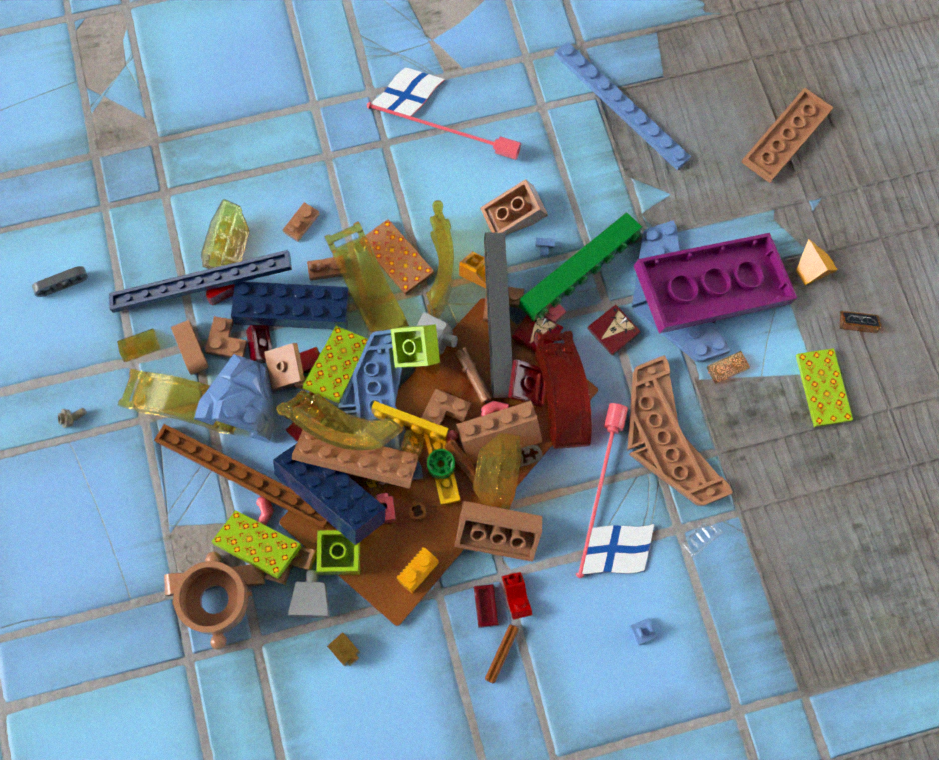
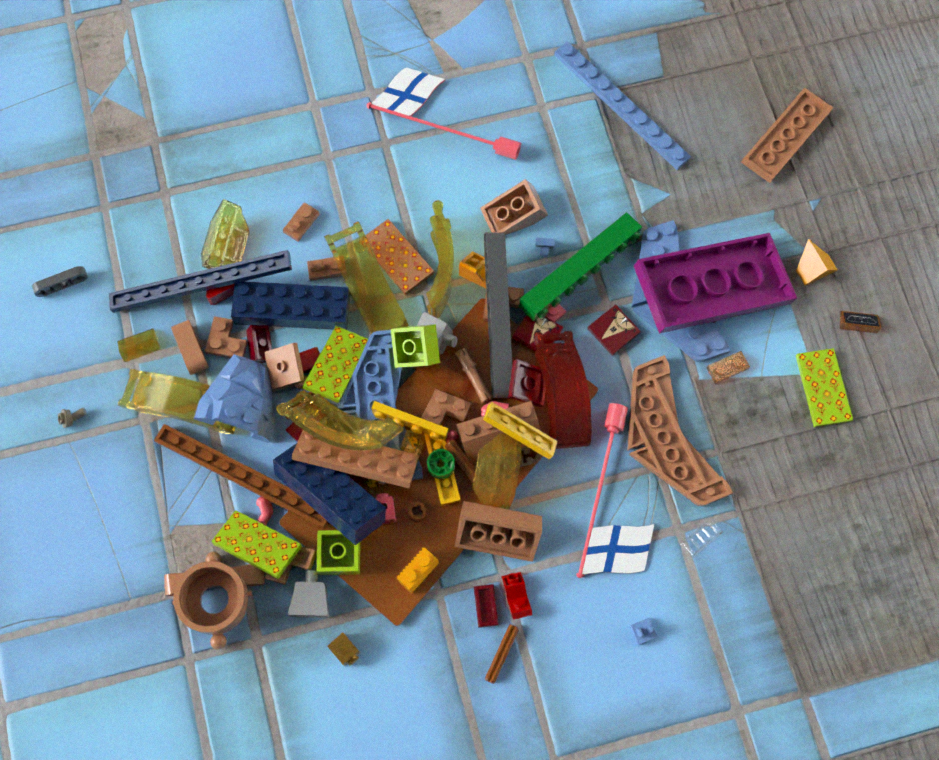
(520, 430): none -> yellow plate

